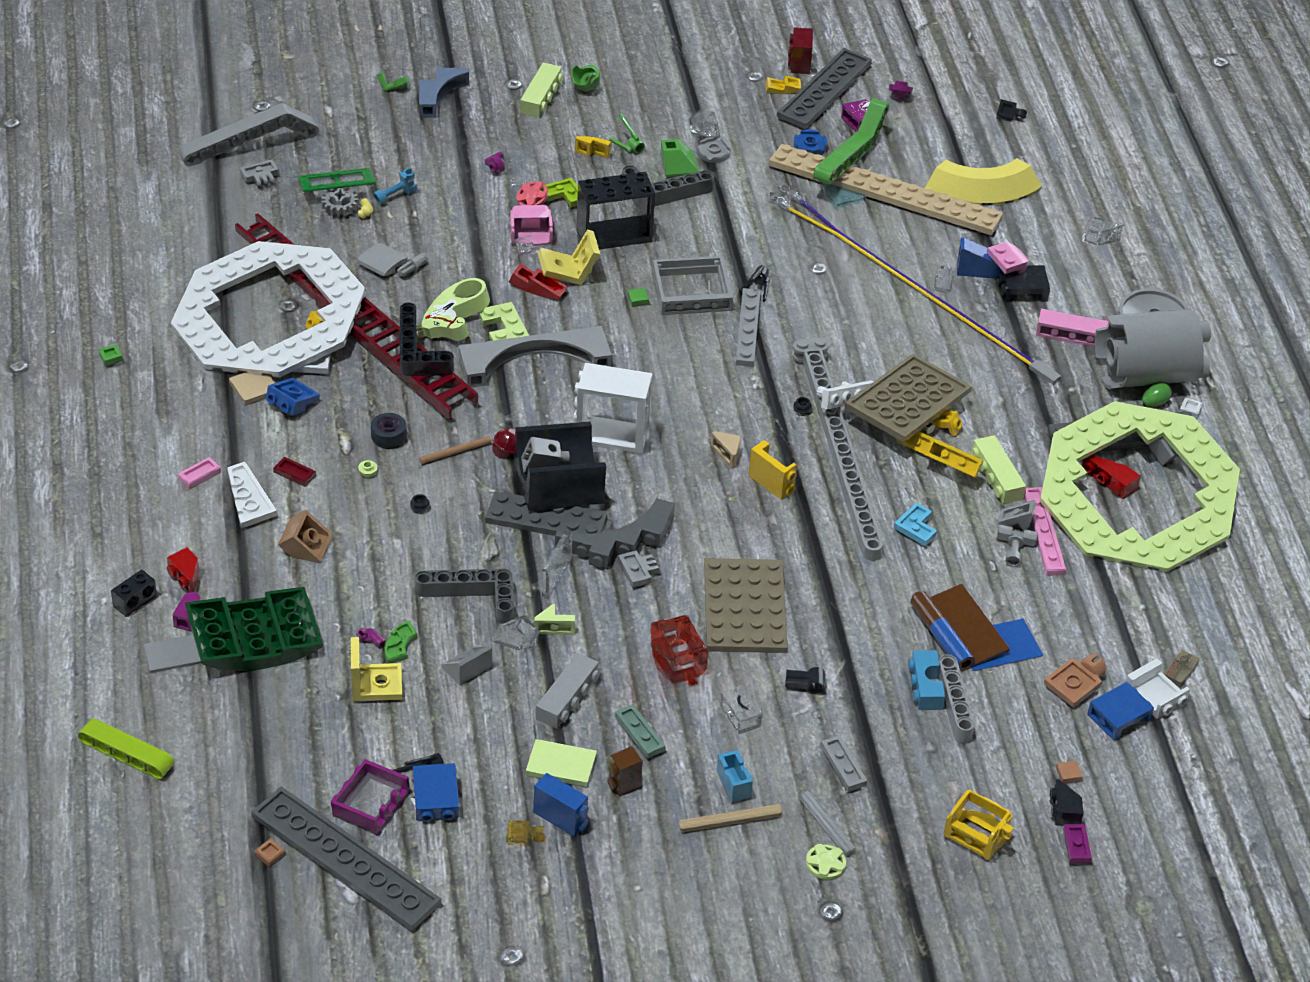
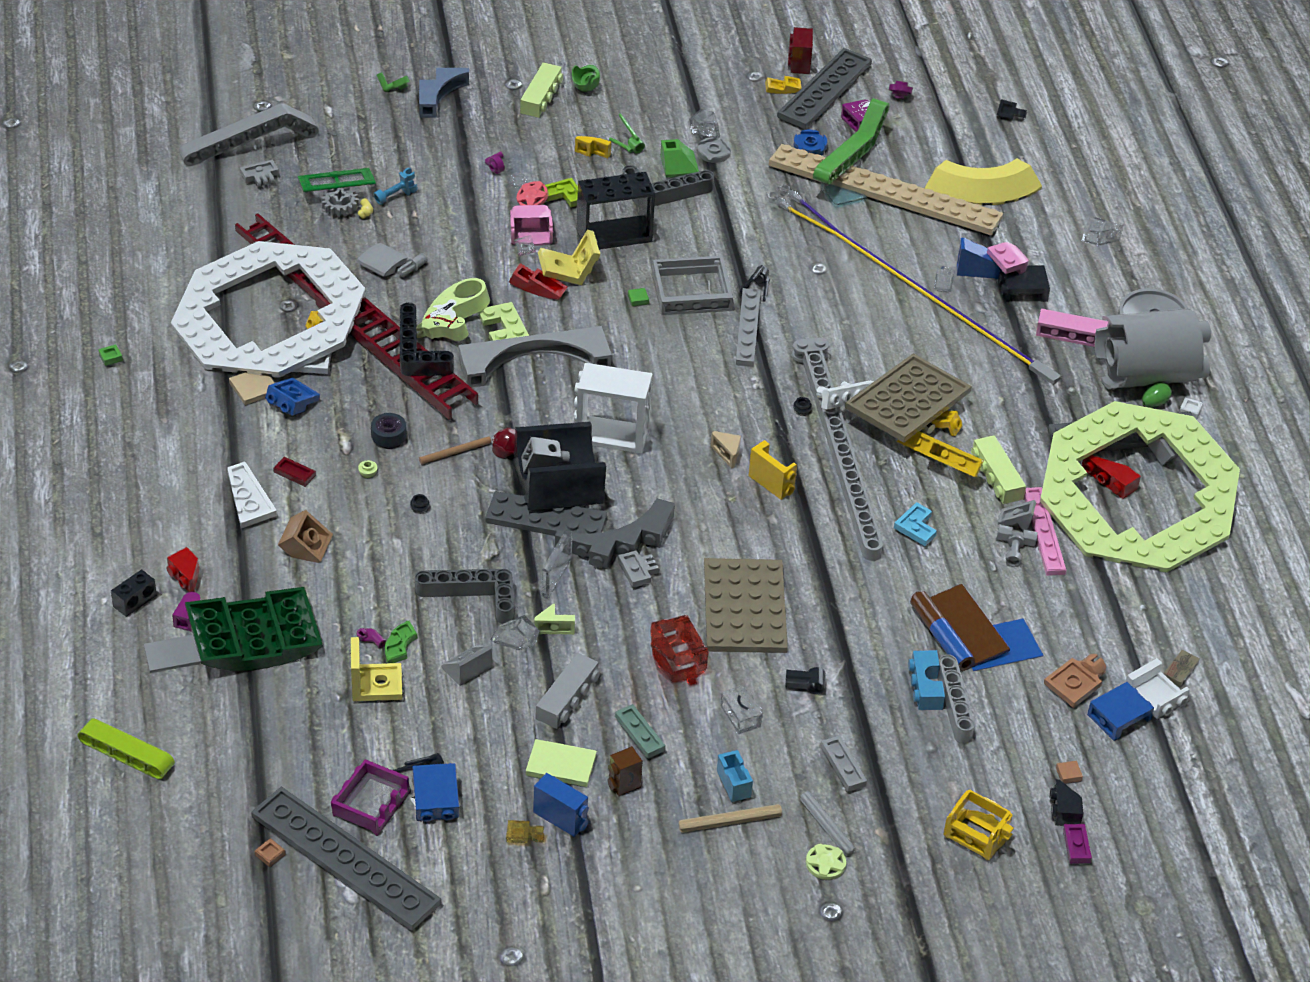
(199, 472): bright pink tile -> none

